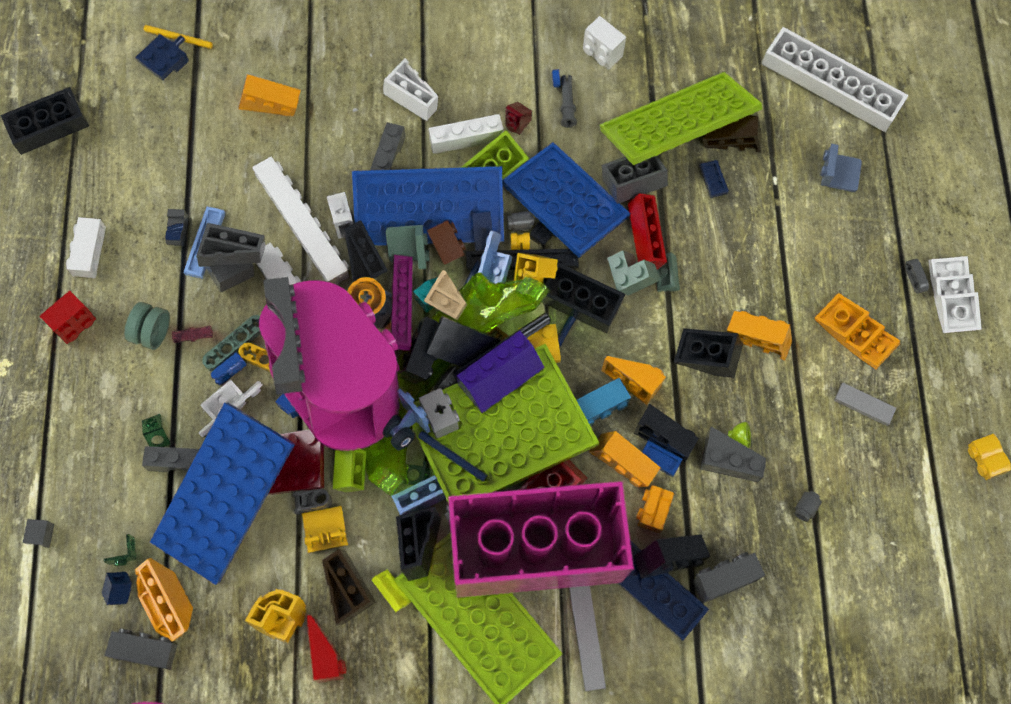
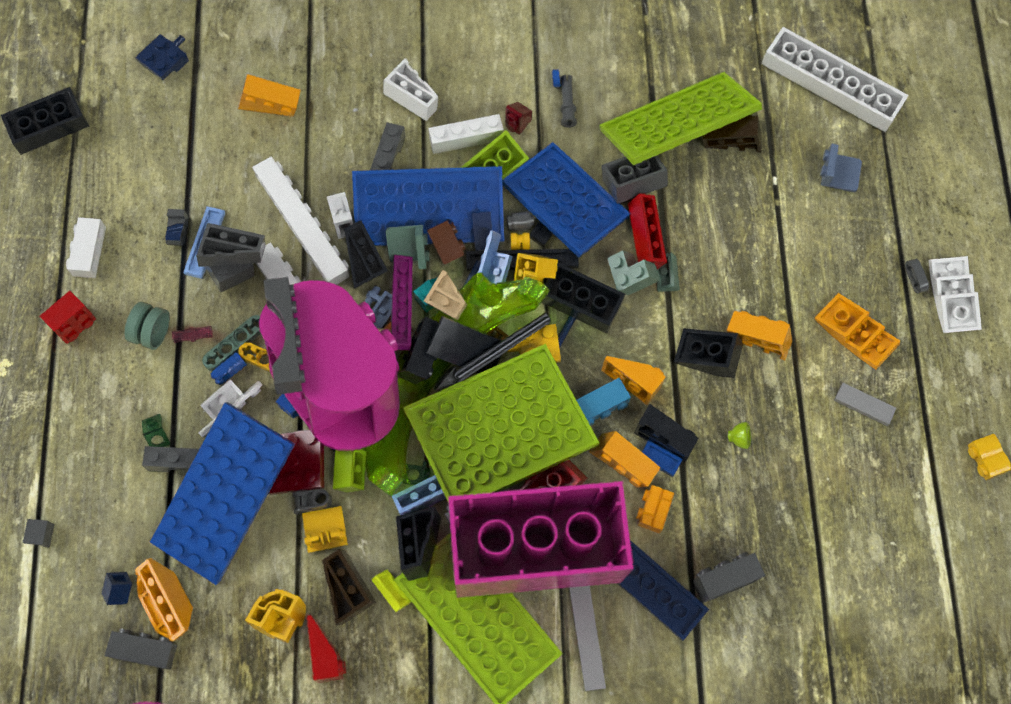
(123, 559): clear green bracket -> none
(173, 35): yellow bar -> none
(372, 288): light orange brick -> none
(400, 428): plate -> none
(443, 423): light grey brick -> none
(453, 456): dark blue bar -> none
(500, 372): dark purple slope -> none
(604, 42): white brick -> none
(671, 555): black wedge -> none
(713, 178): dark blue plate -> none
(731, 458): dark grey wedge -> none
(807, 506): dark grey brick -> none

